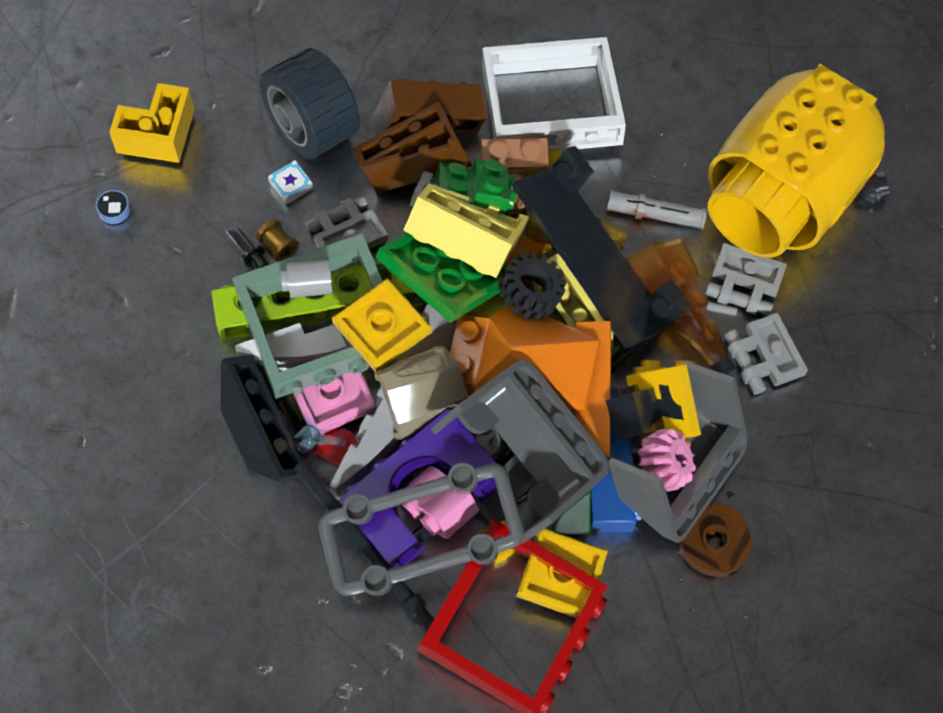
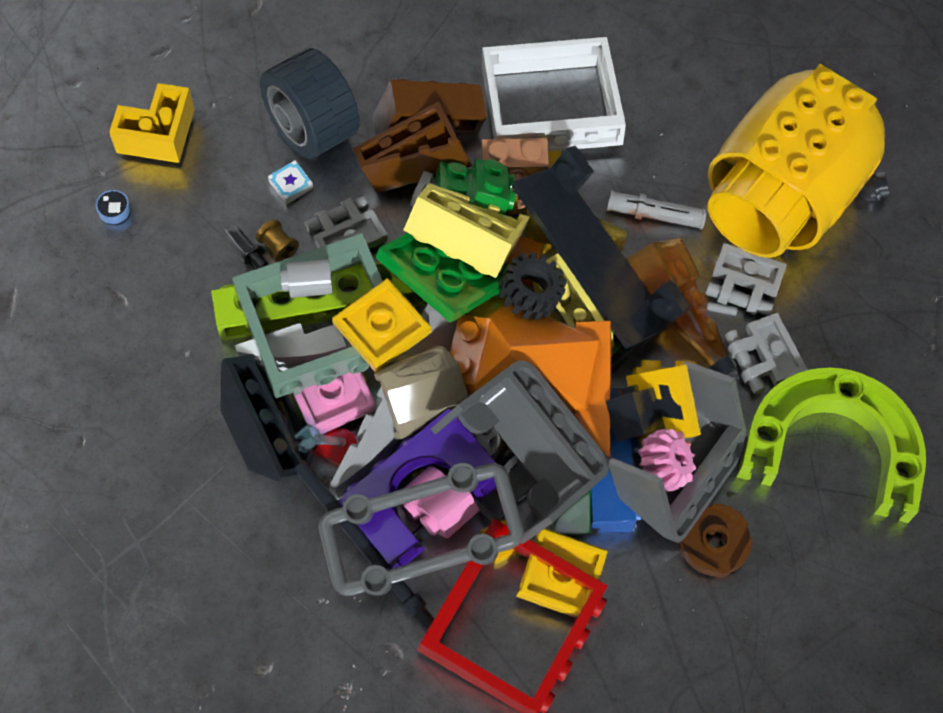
(871, 406): none -> lime piece

